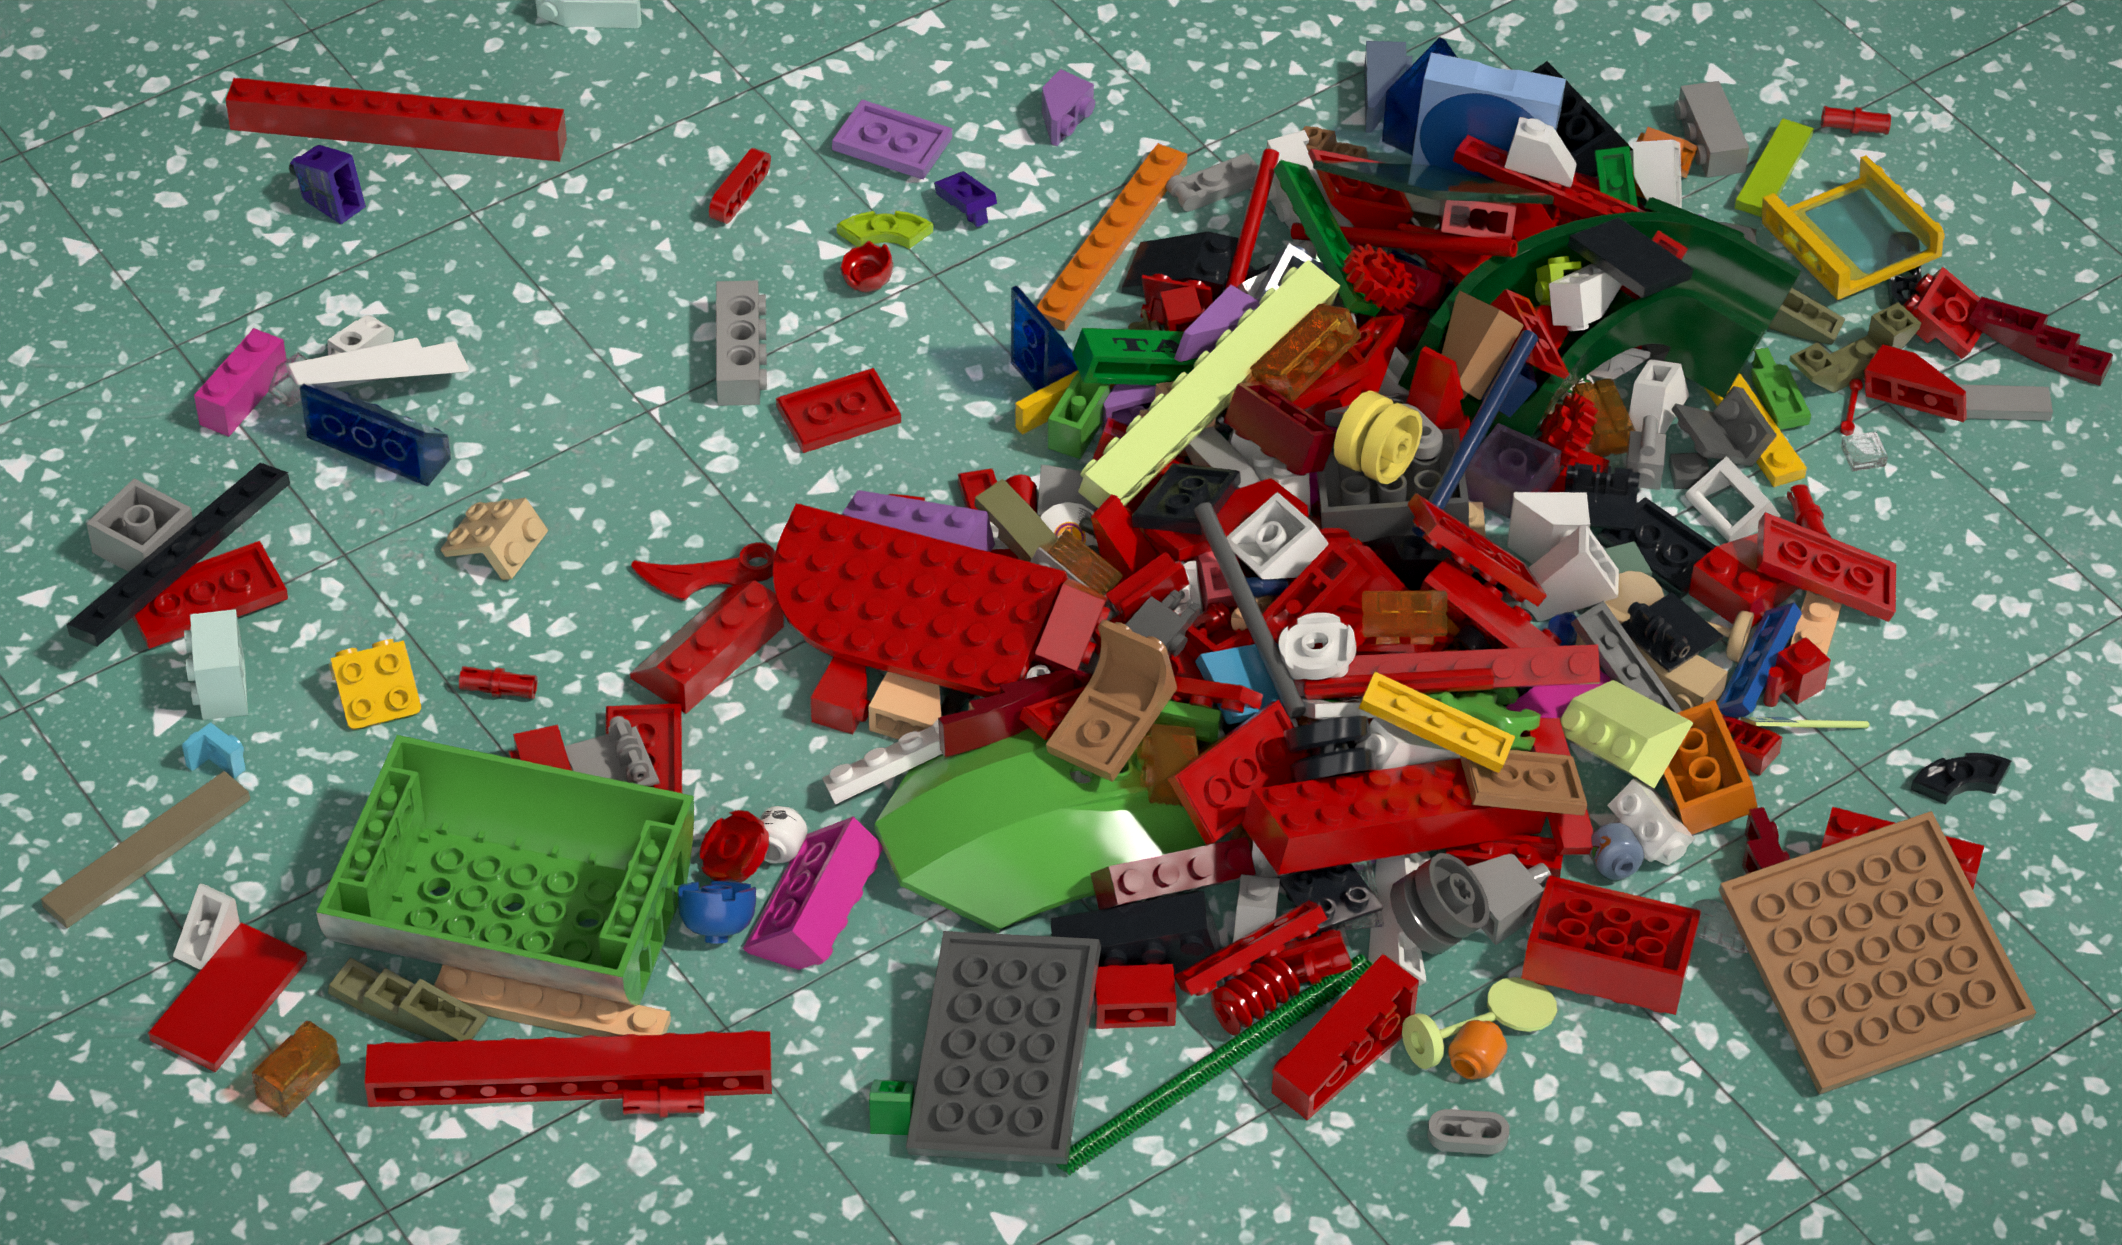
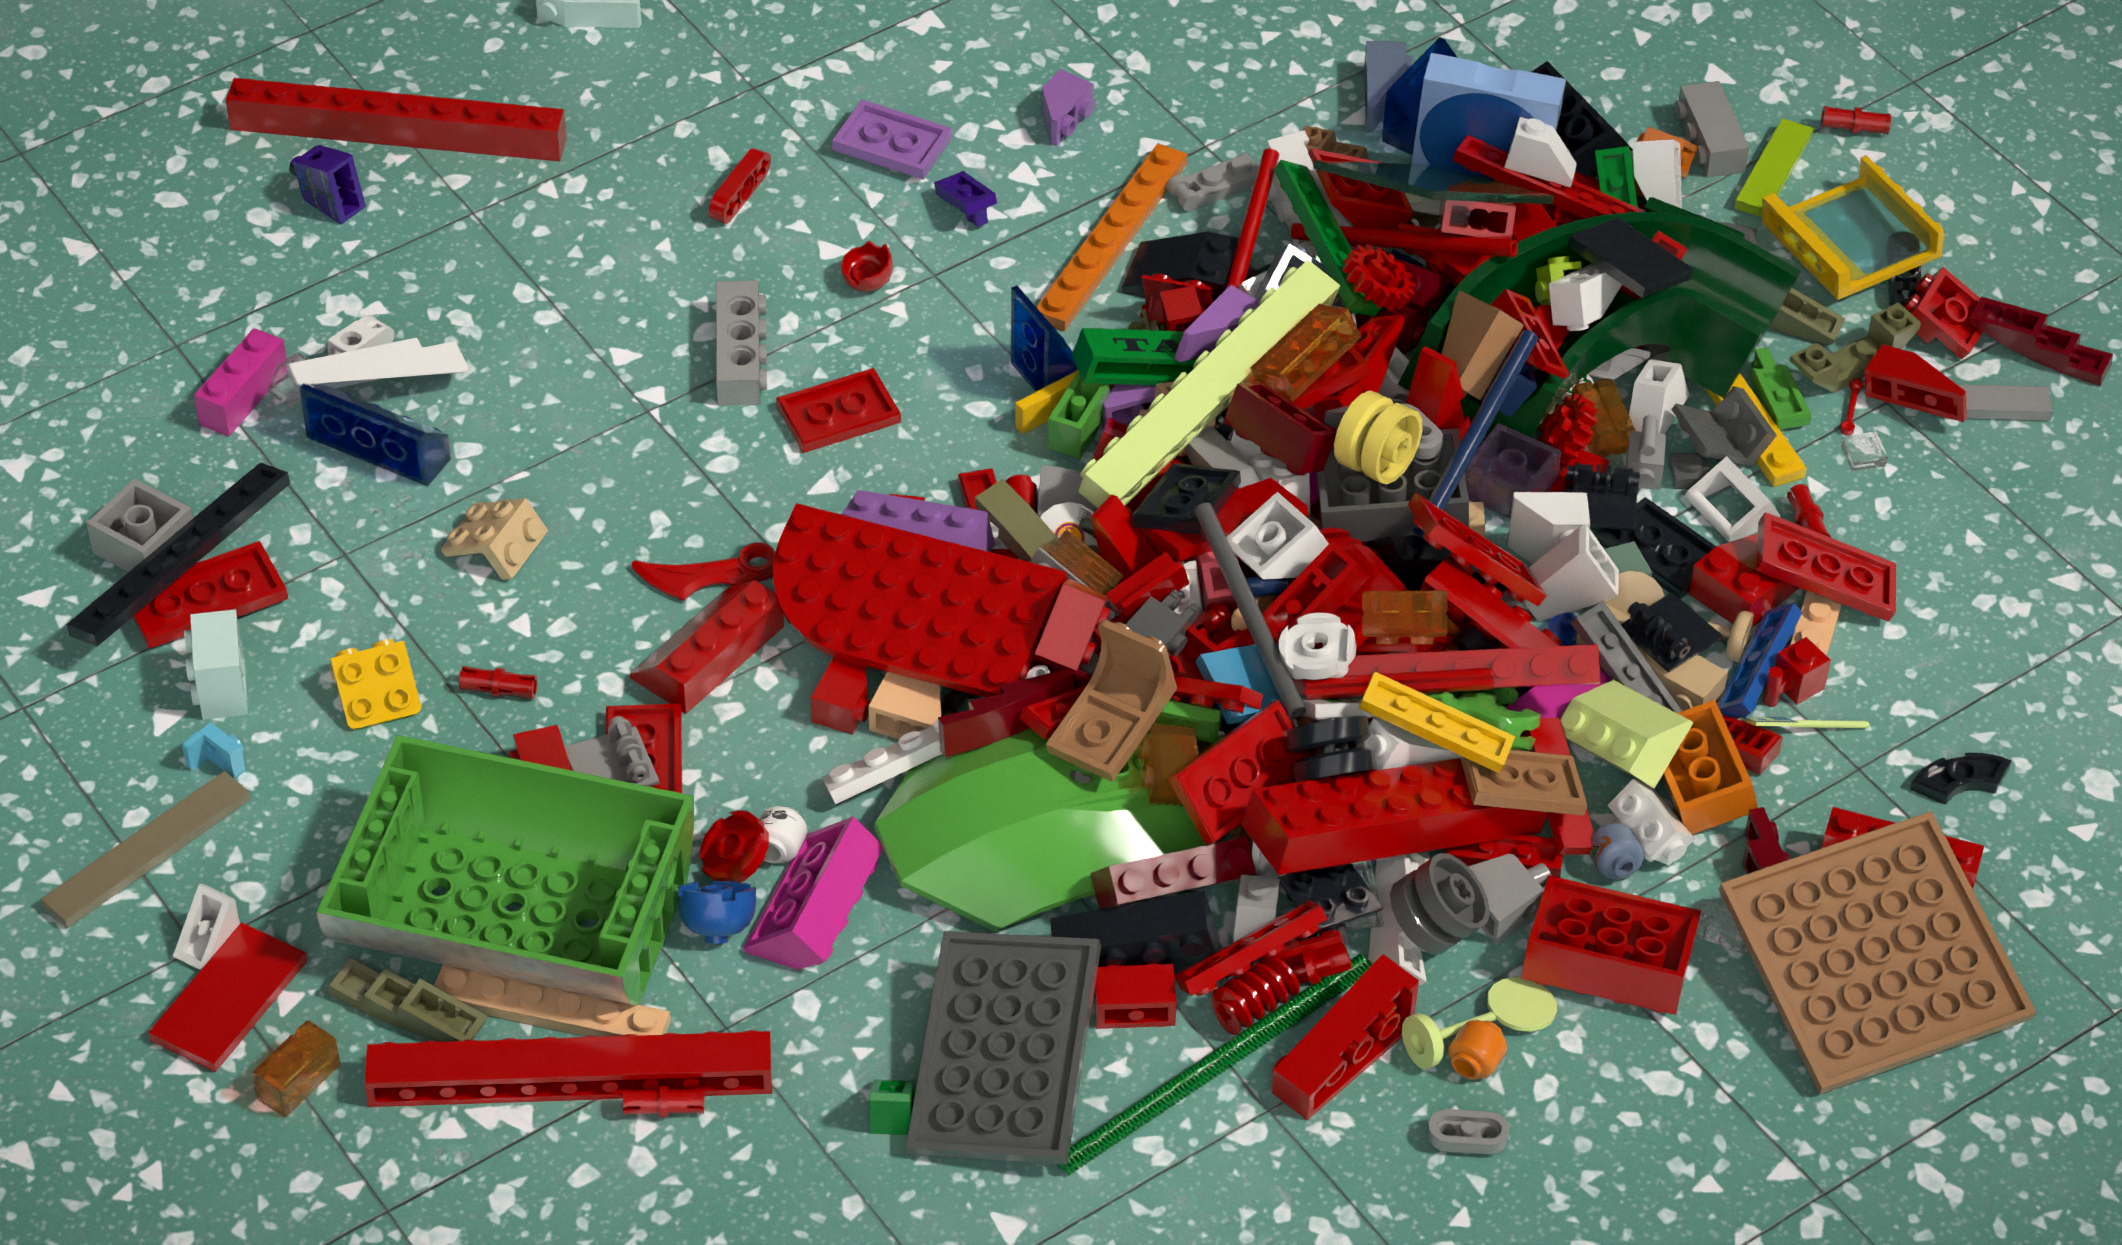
(895, 228): lime tile -> none

